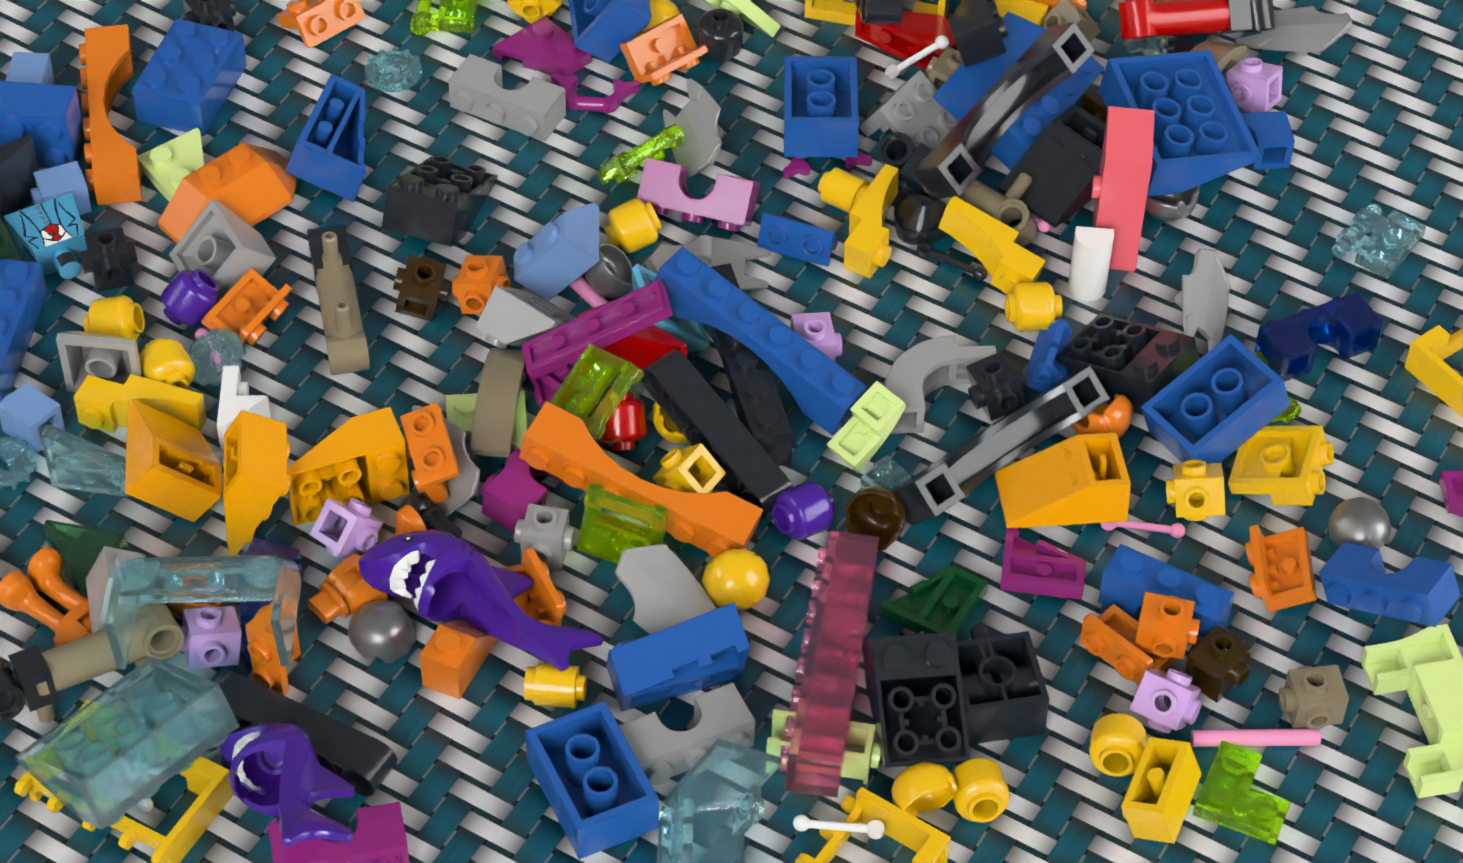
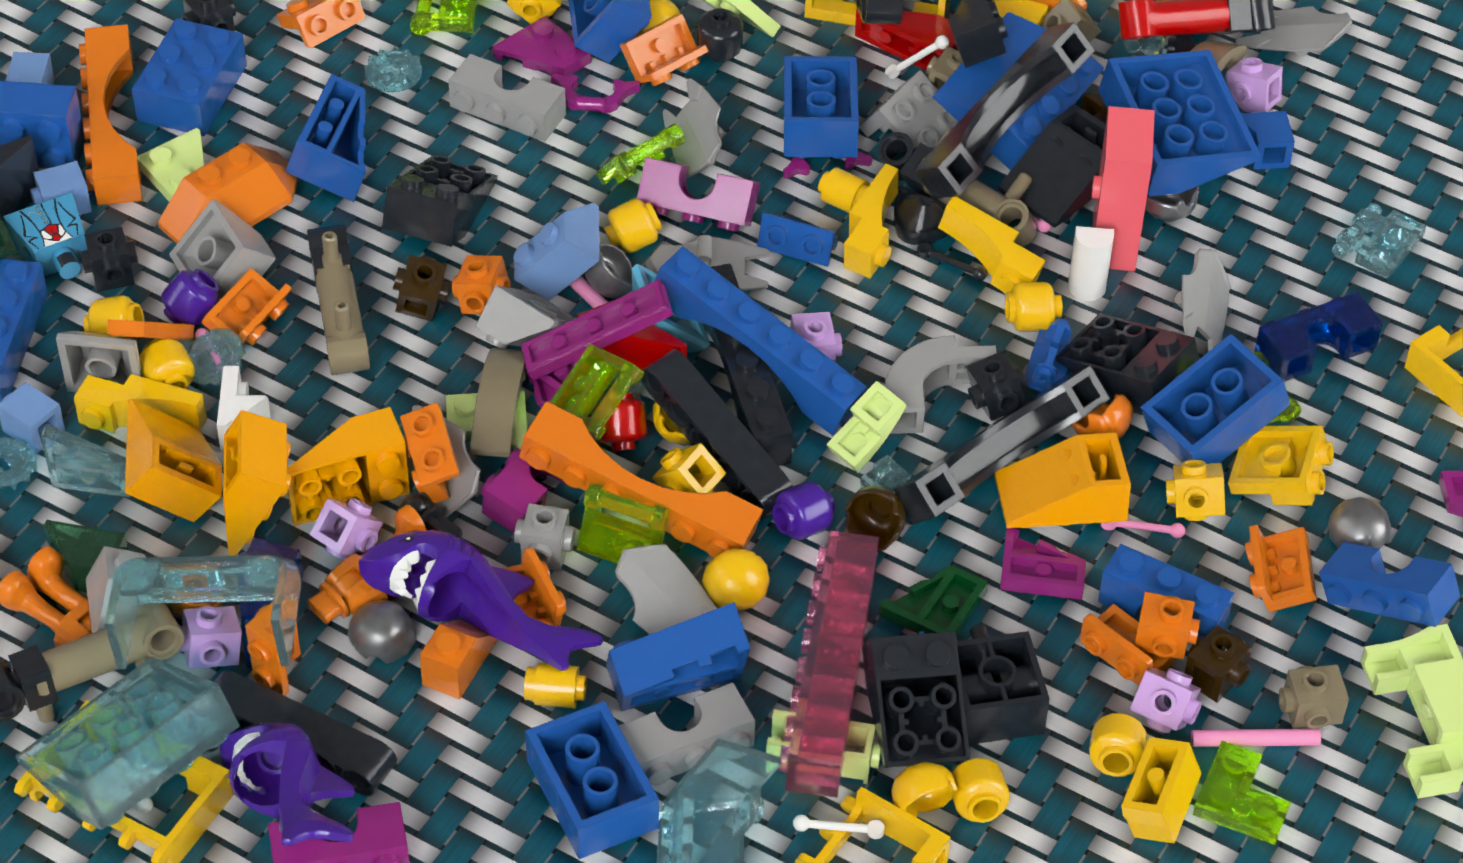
(150, 329): none -> orange tile

